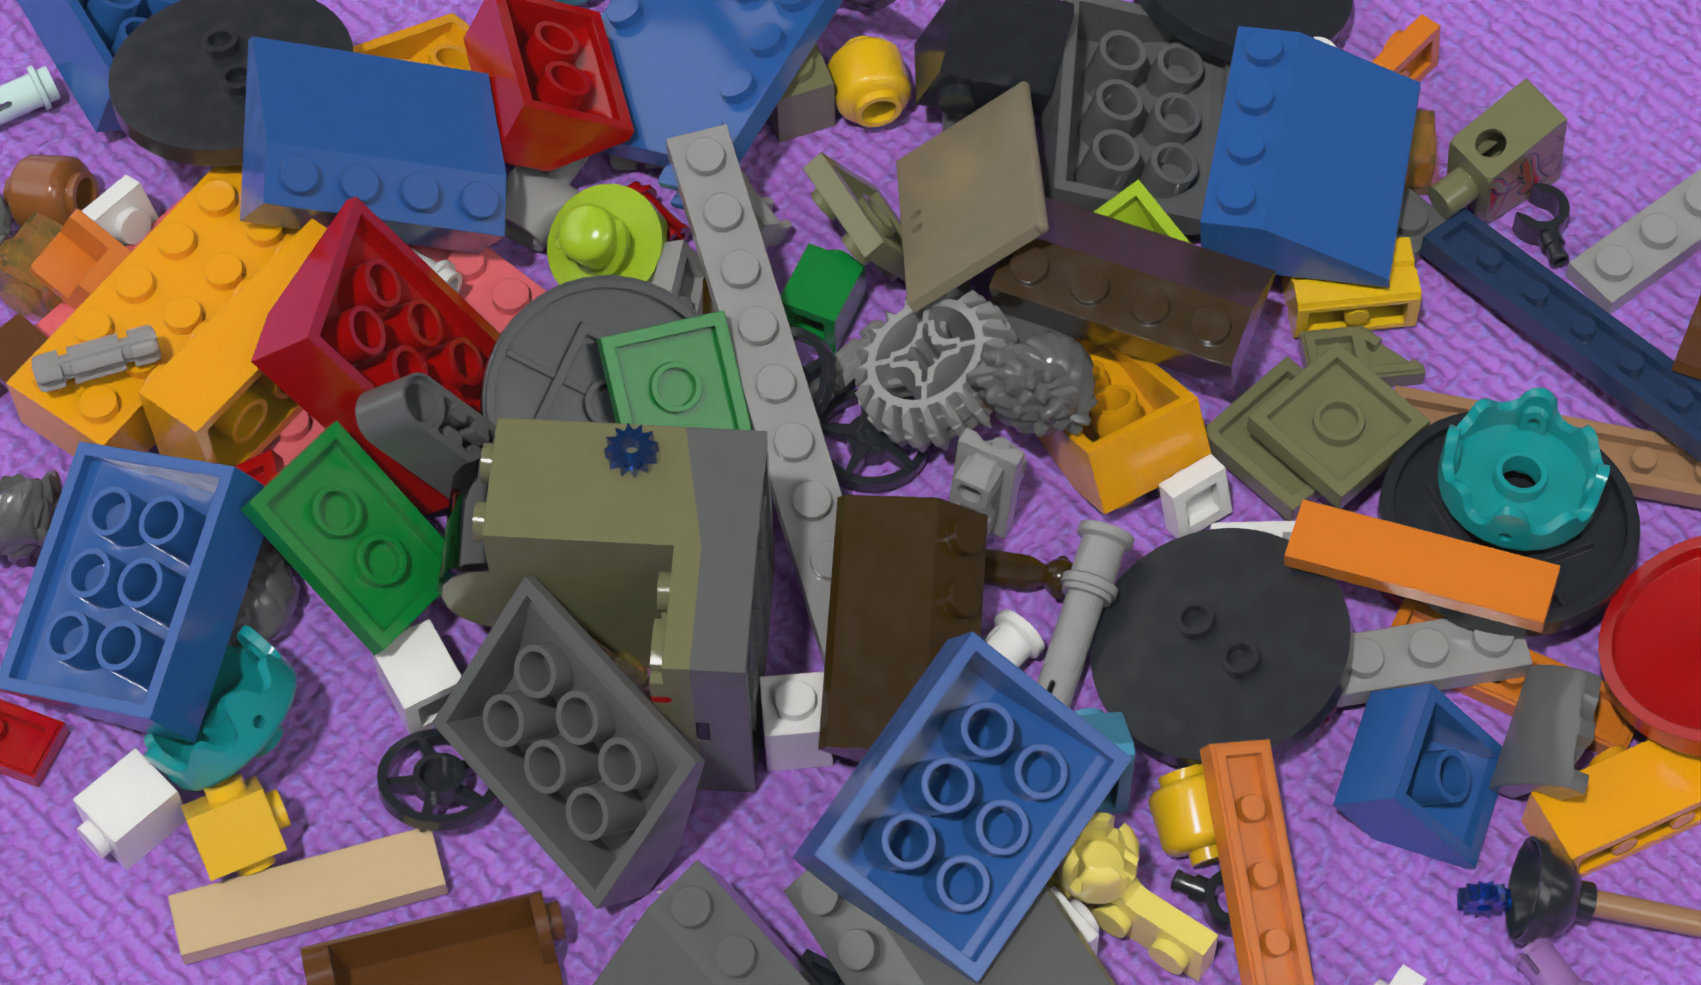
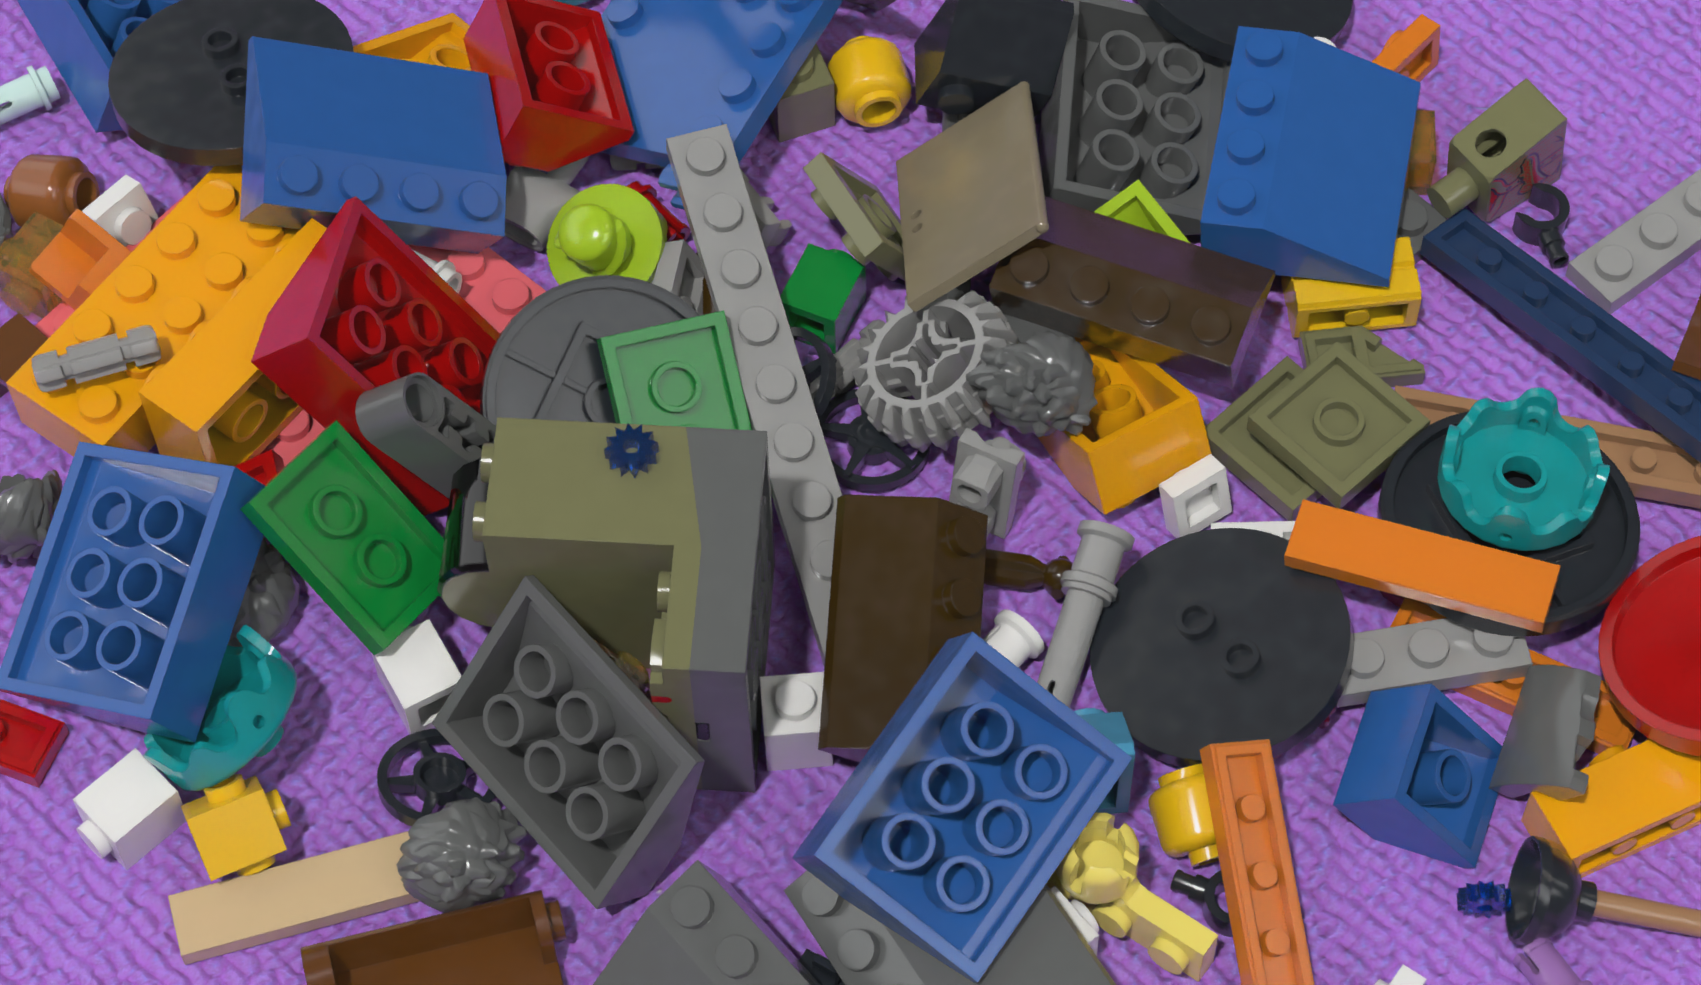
(461, 855): none -> dark grey hair

